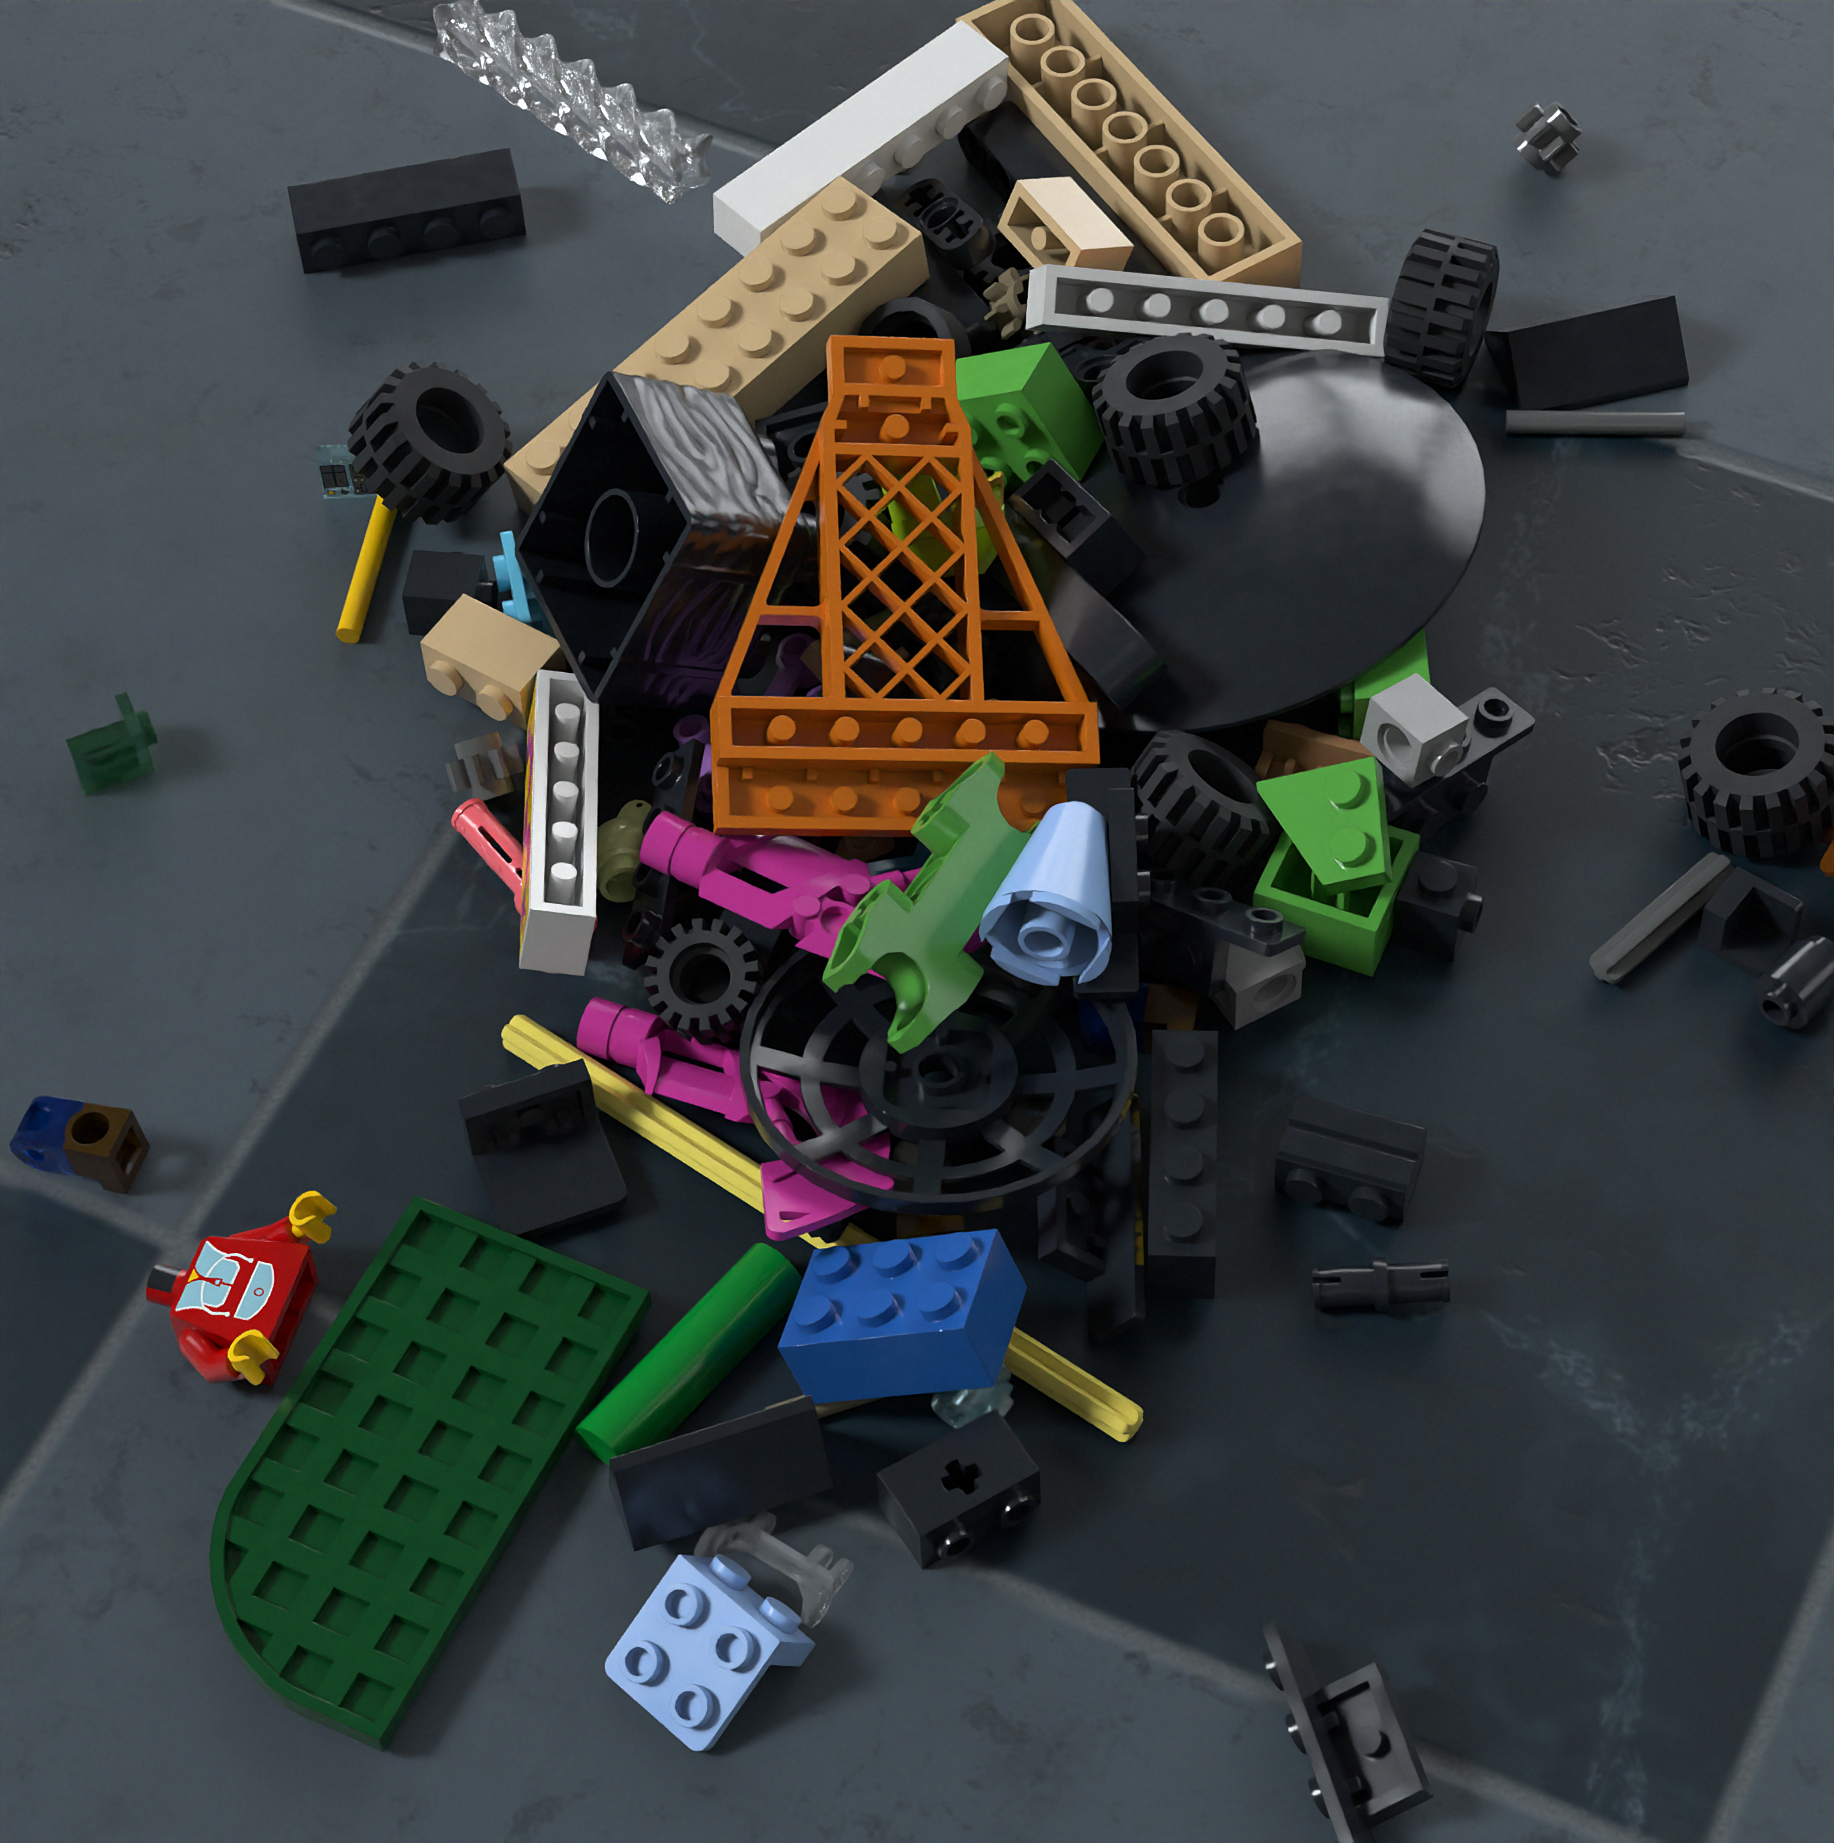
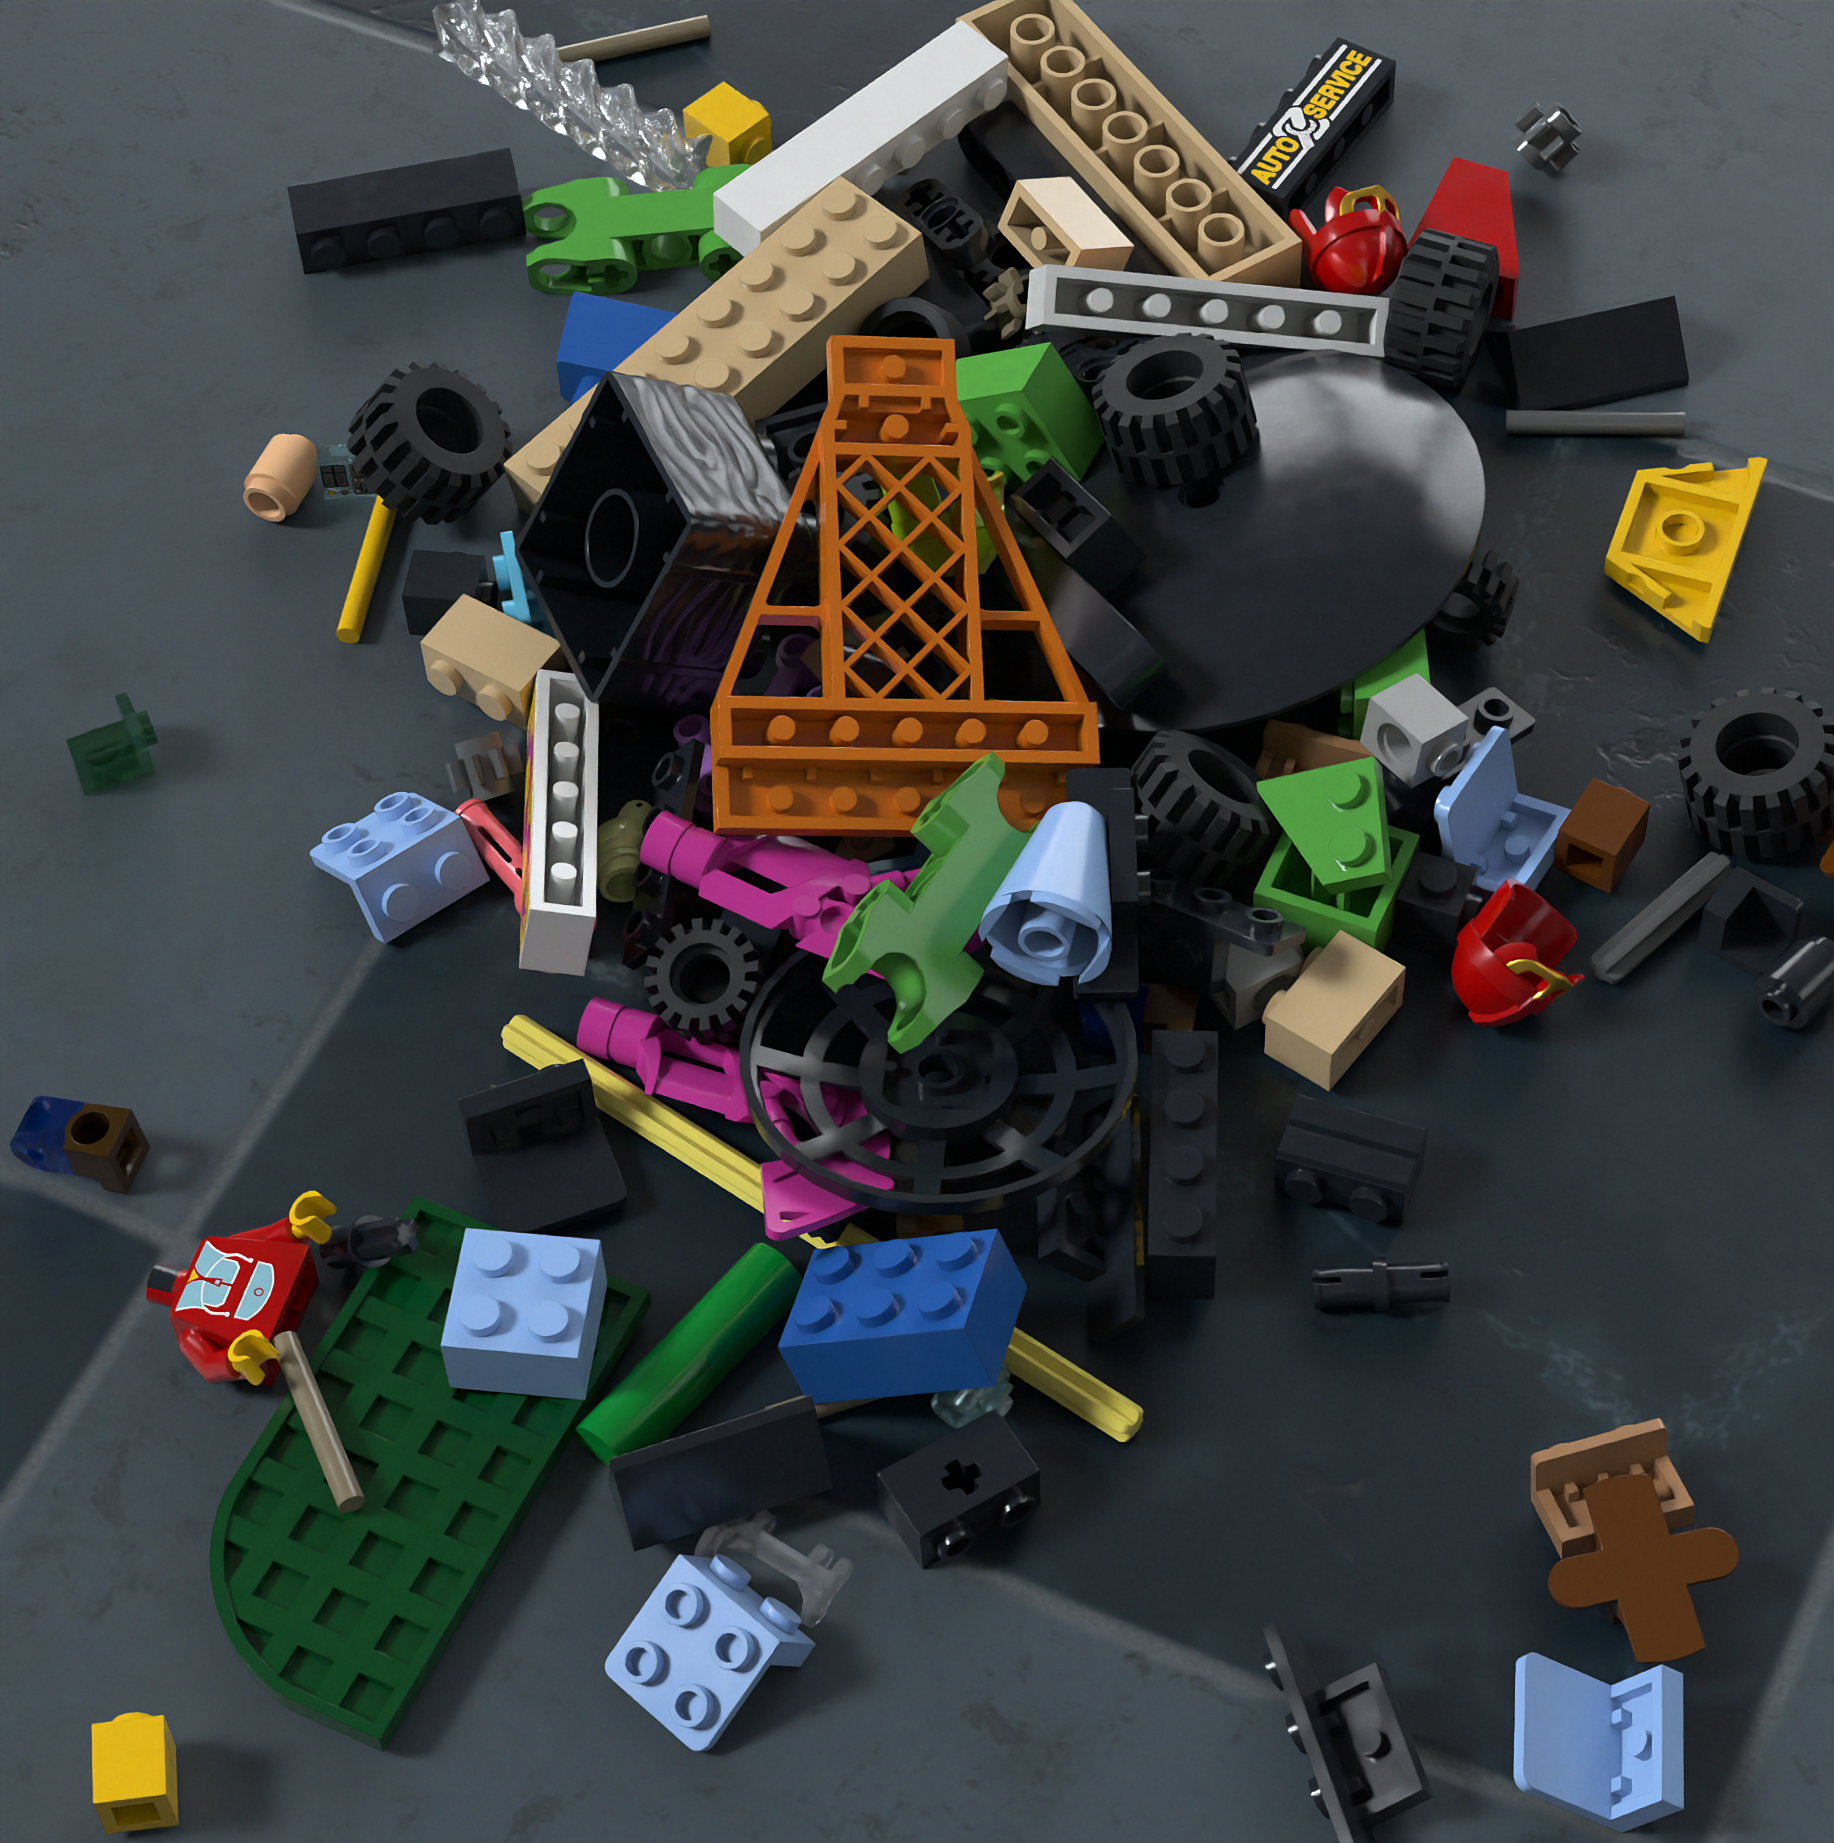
(134, 1773): none -> yellow brick
(281, 477): none -> light nougat brick
(318, 1422): none -> dark tan bar
(370, 1241): none -> black axle
(402, 862): none -> light blue bracket
(524, 1313): none -> light blue brick
(599, 338): none -> blue torso
(617, 233): none -> bright green piece
(637, 40): none -> dark tan bar
(737, 125): none -> yellow brick
(1317, 126): none -> black brick
(1333, 1009): none -> tan brick
(1354, 249): none -> red helmet
(1478, 206): none -> red slope
(1483, 606): none -> black tyre
(1492, 824): none -> light blue bracket
(1510, 956): none -> red helmet
(1567, 1468): none -> medium nougat bracket
(1598, 1744): none -> light blue bracket
(1601, 835): none -> reddish brown brick
(1643, 1569): none -> reddish brown piece
(1684, 539): none -> yellow wing

